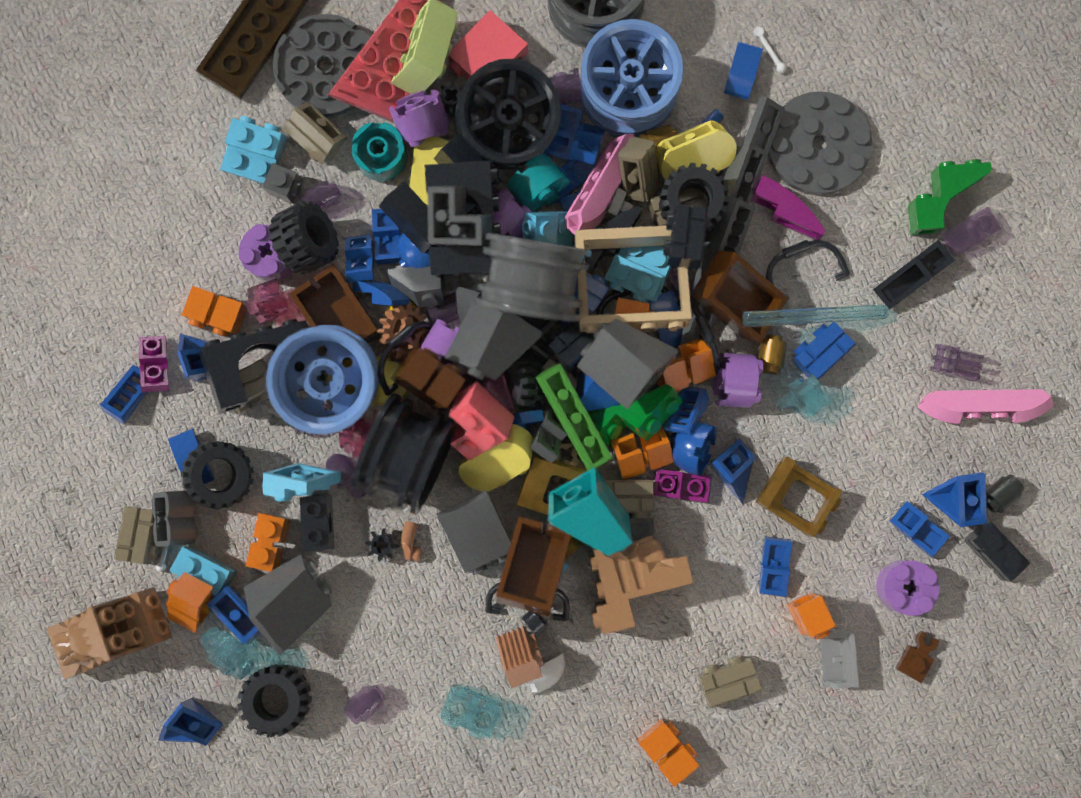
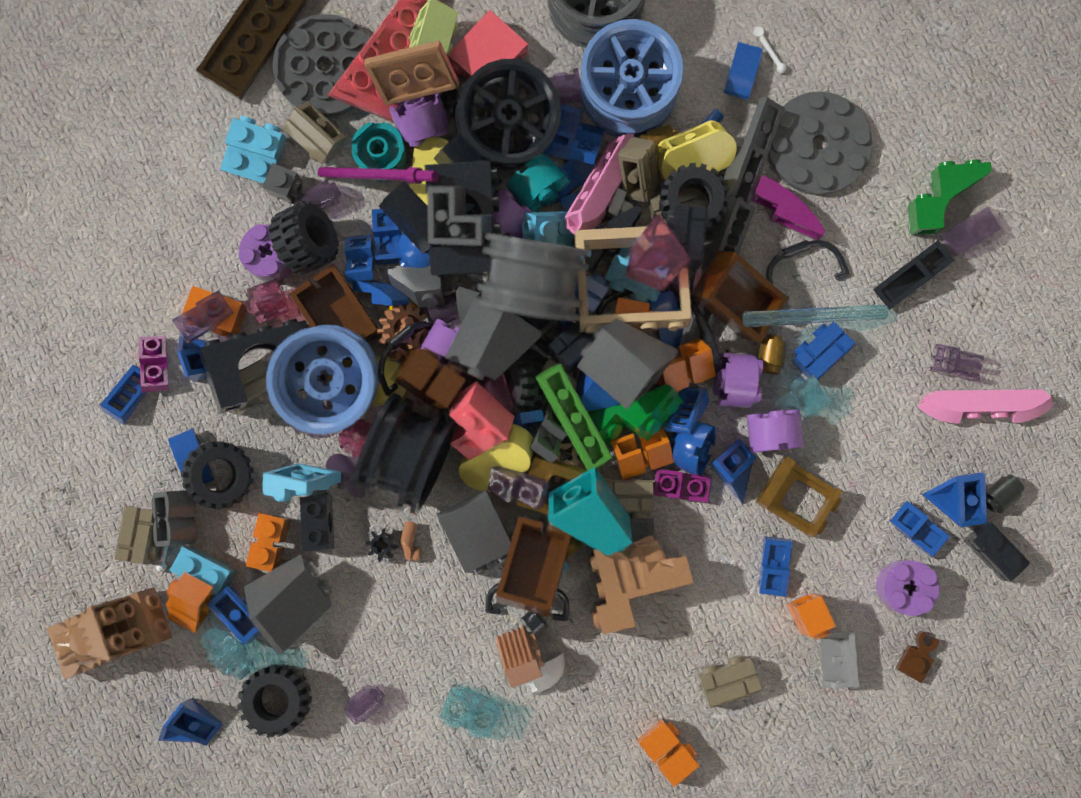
(202, 318): none -> slope
(412, 73): none -> medium nougat tile
(412, 175): none -> magenta bar
(517, 485): none -> slope
(656, 256): none -> clear pink slope
(775, 430): none -> medium lavender brick

